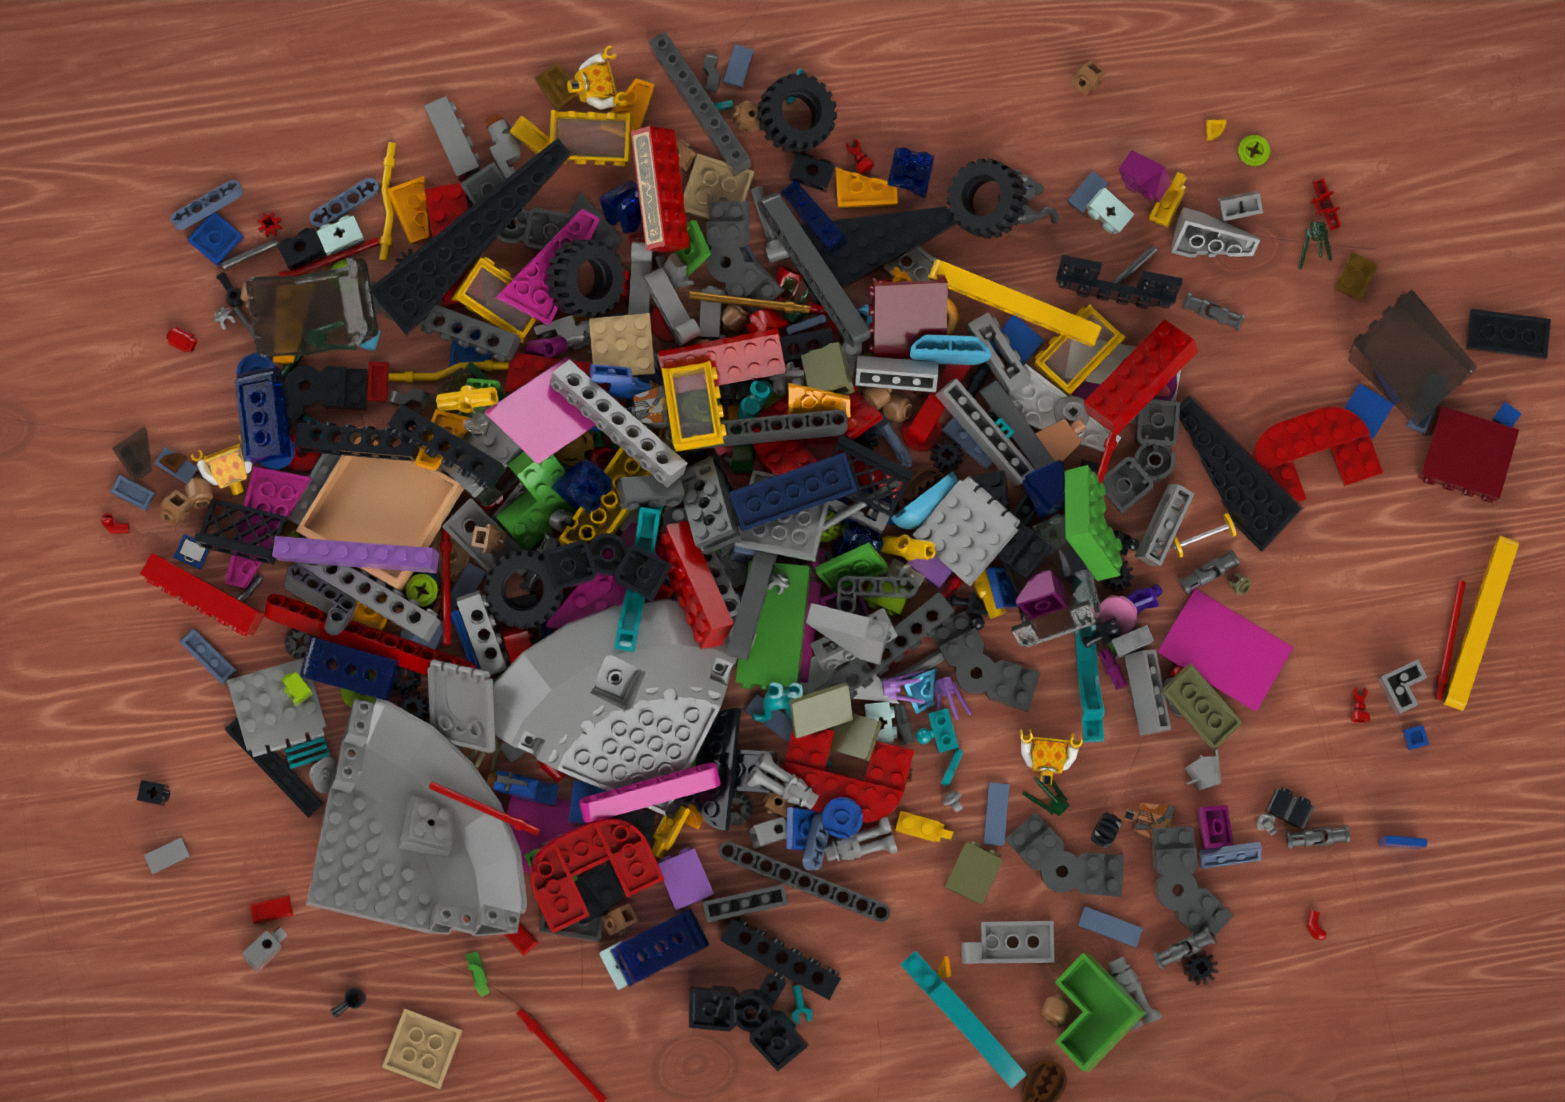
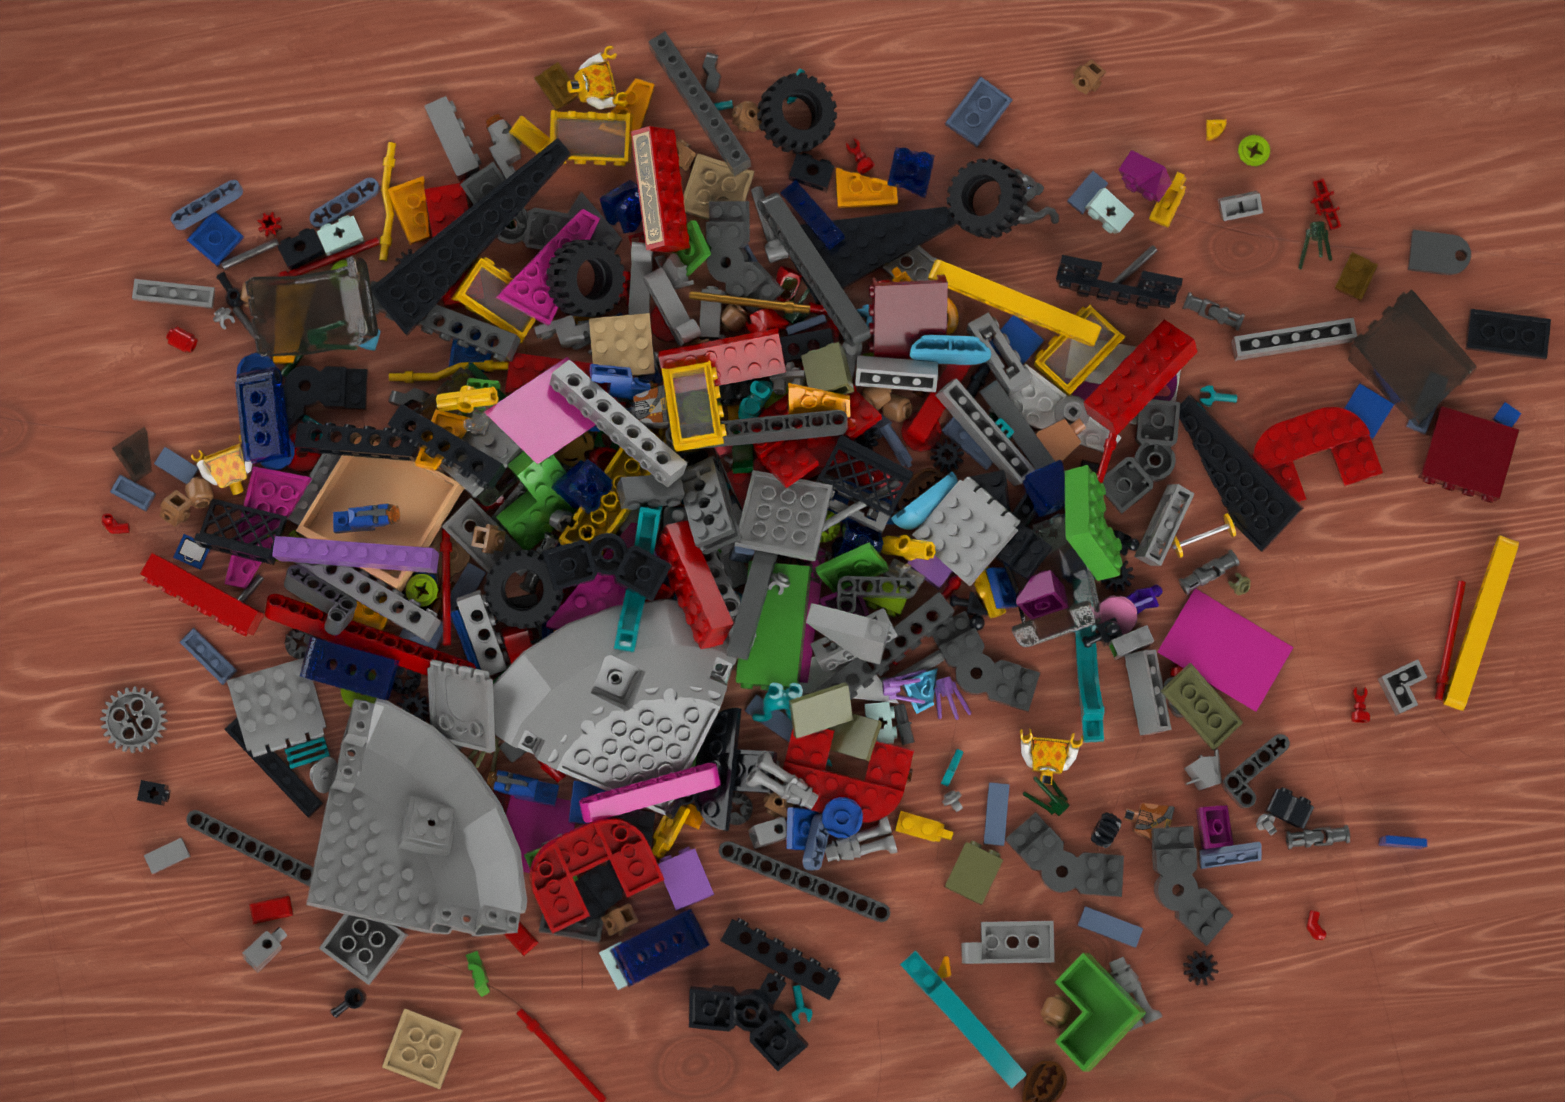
(150, 710): none -> light grey gear
(173, 293): none -> light grey plate
(173, 461): reddish brown tile -> none
(241, 846): none -> dark grey beam
(296, 688): lime brick -> none
(363, 945): none -> light grey slope
(365, 518): none -> blue plate
(378, 382): red tile -> none
(518, 823): red bar -> none
(547, 346): magenta piece -> none
(738, 66): sand blue tile -> none
(745, 903): dark grey brick -> none
(793, 491): dark blue plate -> none
(941, 731): teal plate -> none
(978, 112): none -> sand blue tile
(1112, 669): magenta pin -> none
(1183, 947): dark grey piece -> none
(1205, 235): light grey wedge -> none
(1214, 396): none -> teal bar
(1257, 766): none -> dark grey beam
(1294, 339): none -> light grey brick
(1415, 737): blue tile -> none
(1436, 253): none -> dark grey tile

